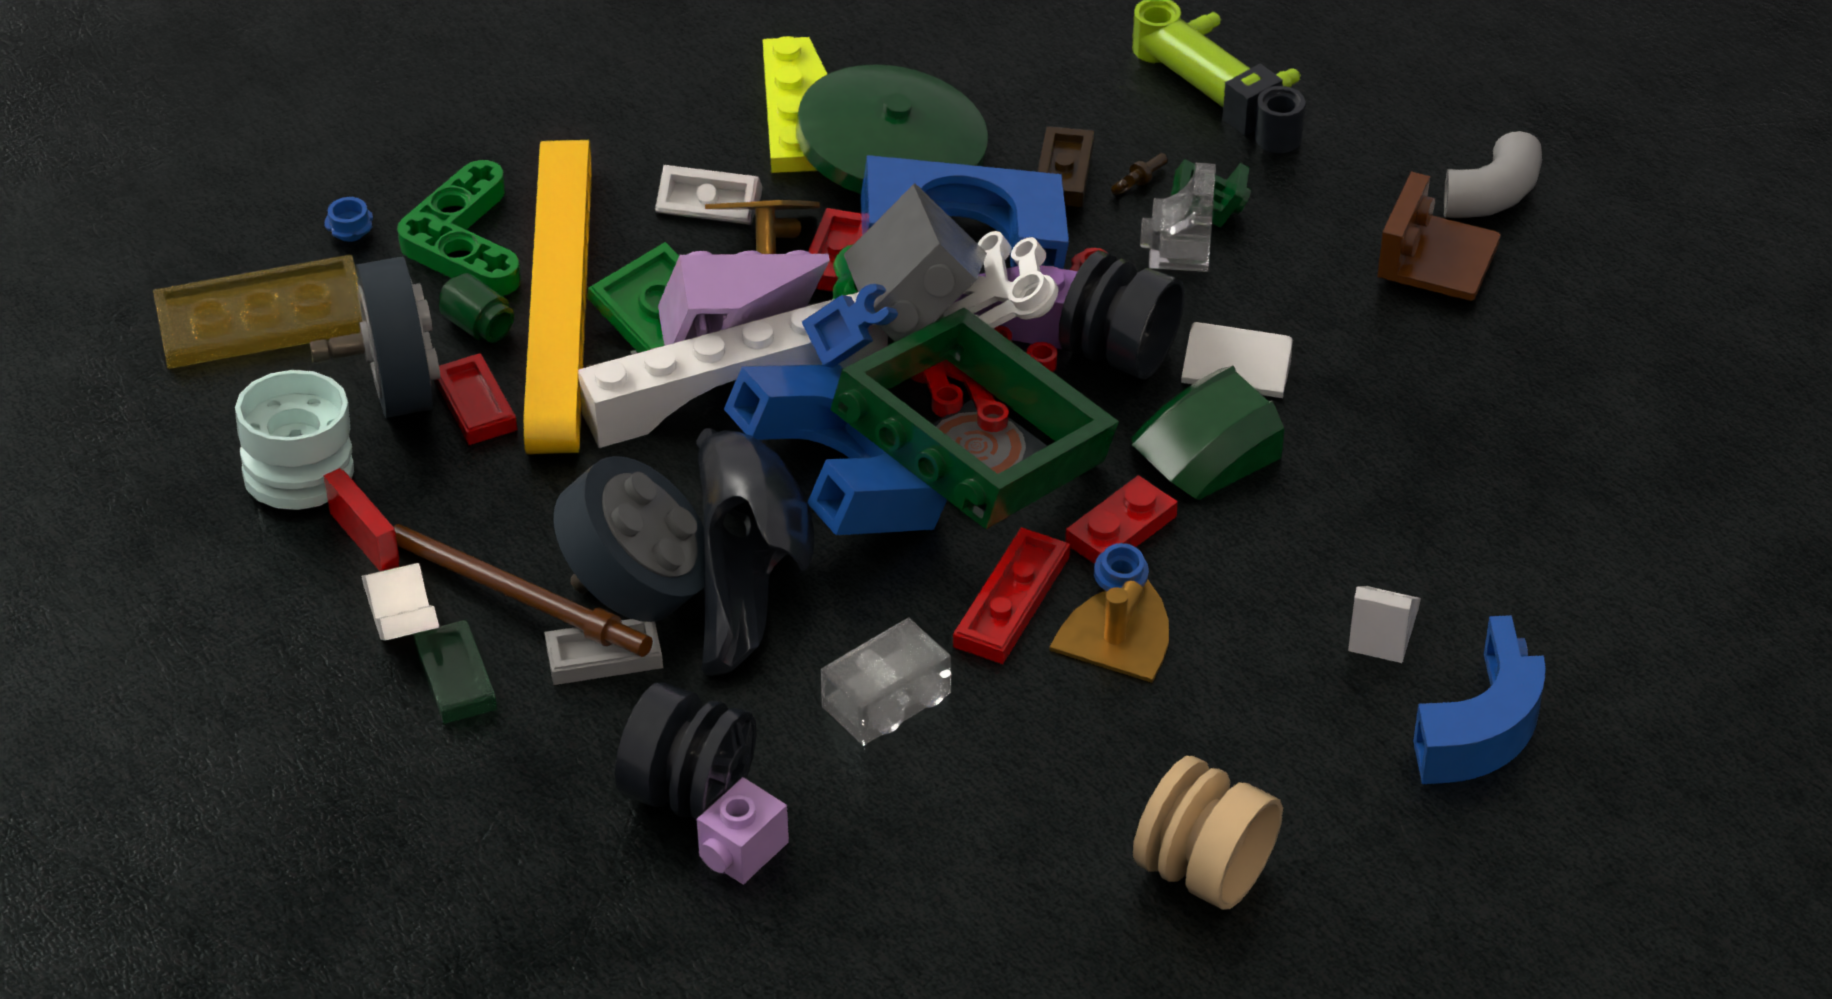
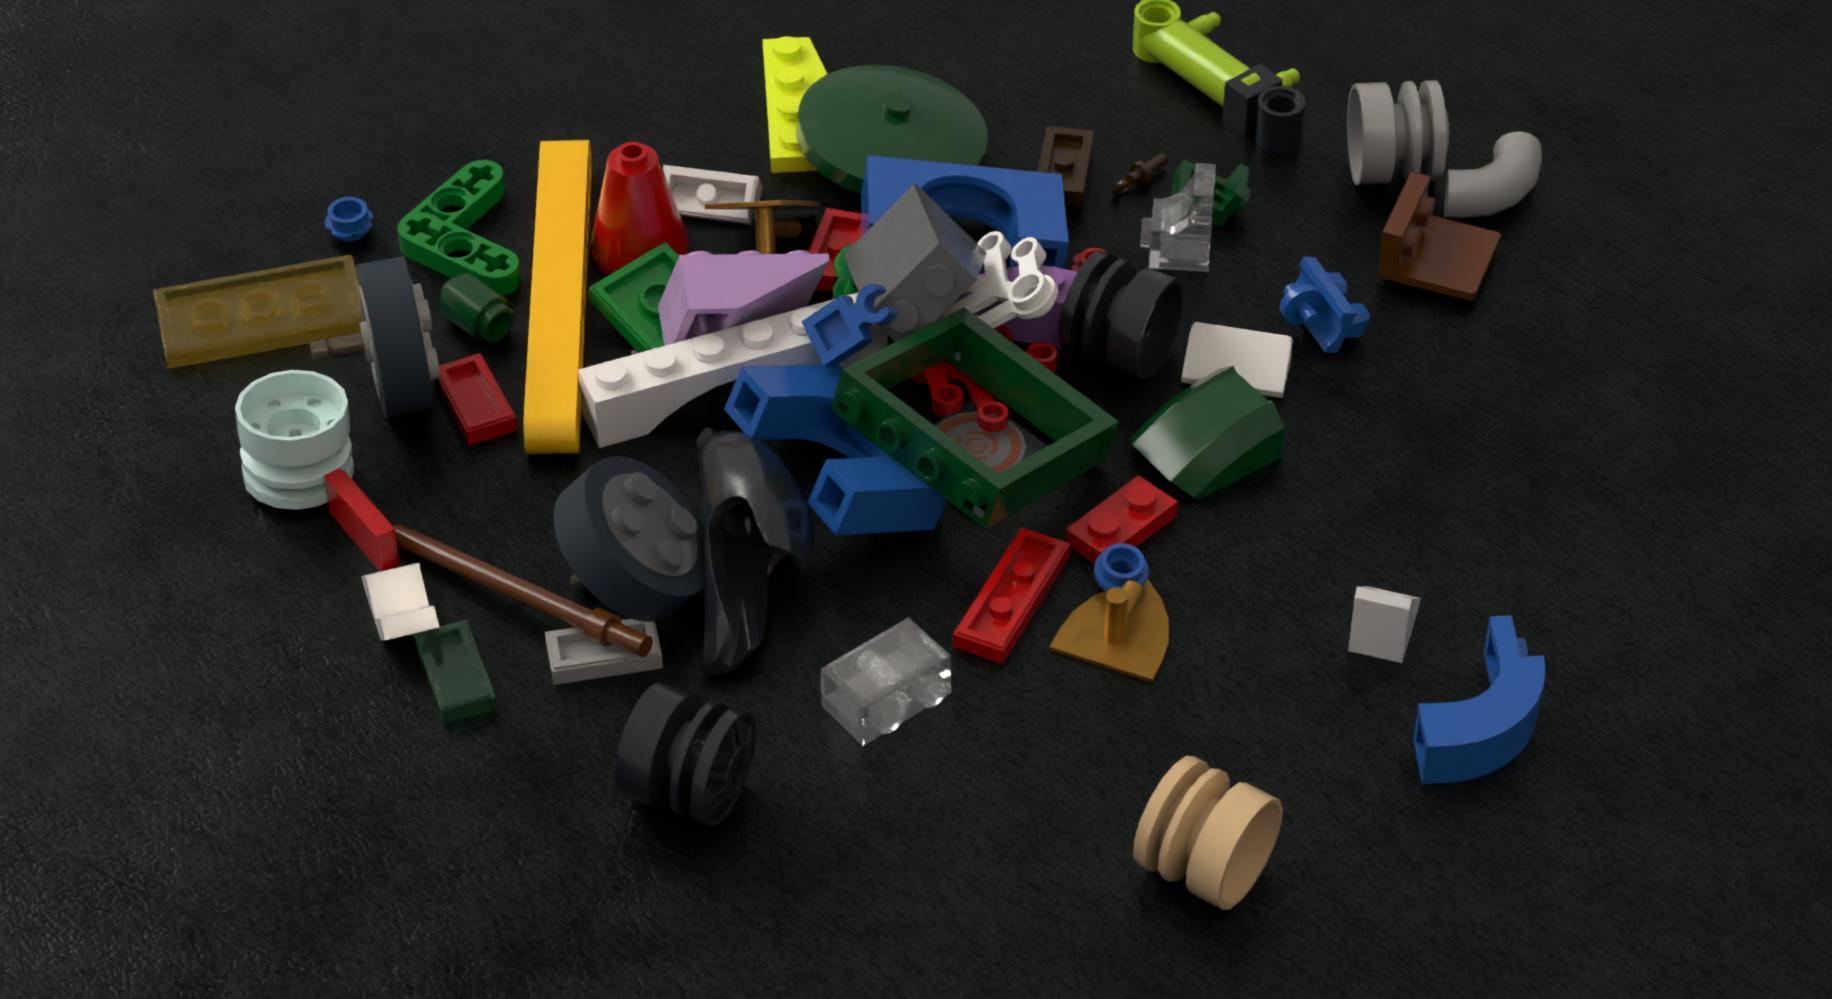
(634, 210): none -> red cone
(742, 831): lavender brick -> none
(1321, 305): none -> blue hips
(1405, 132): none -> light grey wheel

